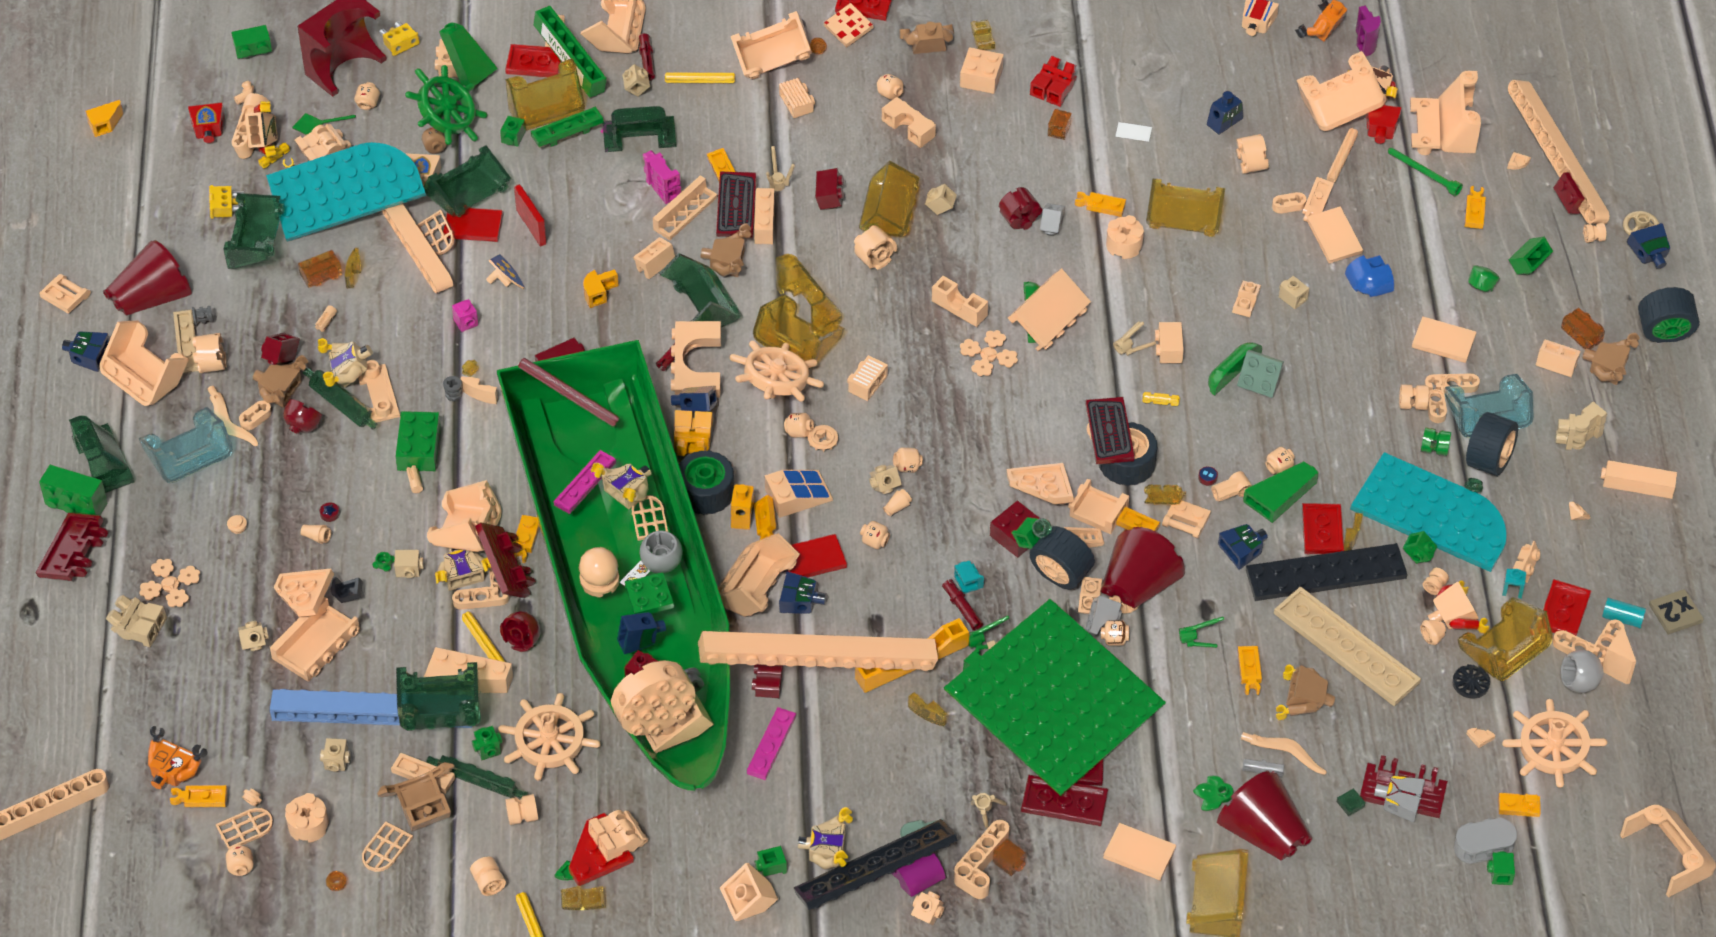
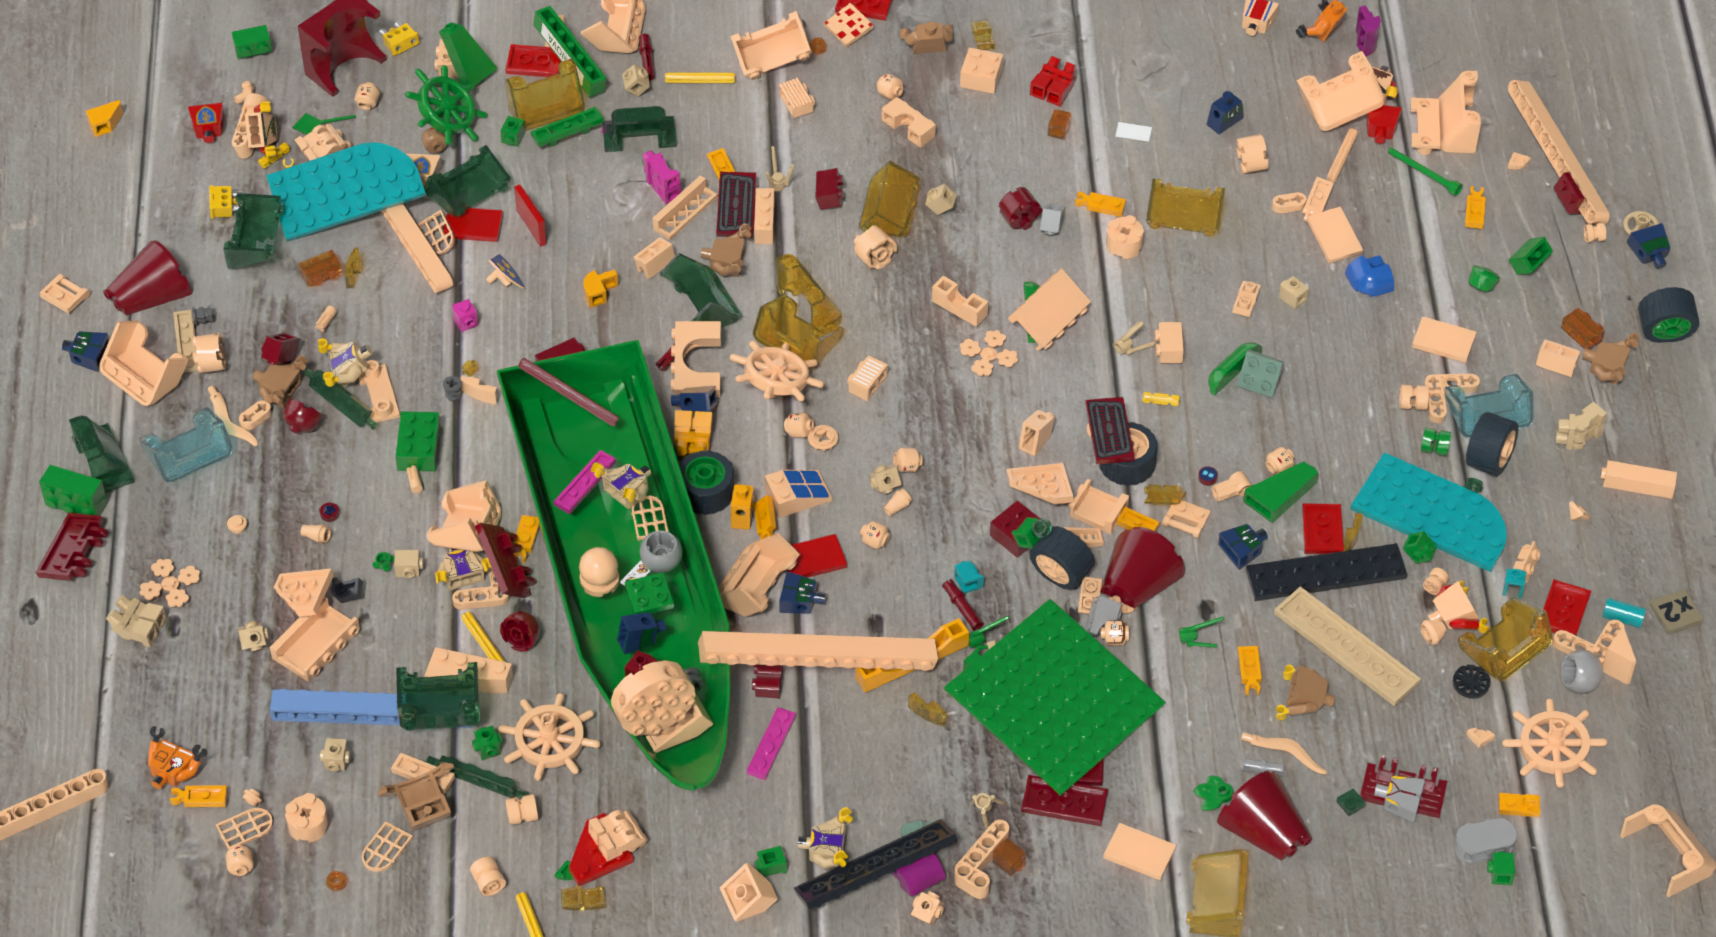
(1036, 432): none -> light nougat torso

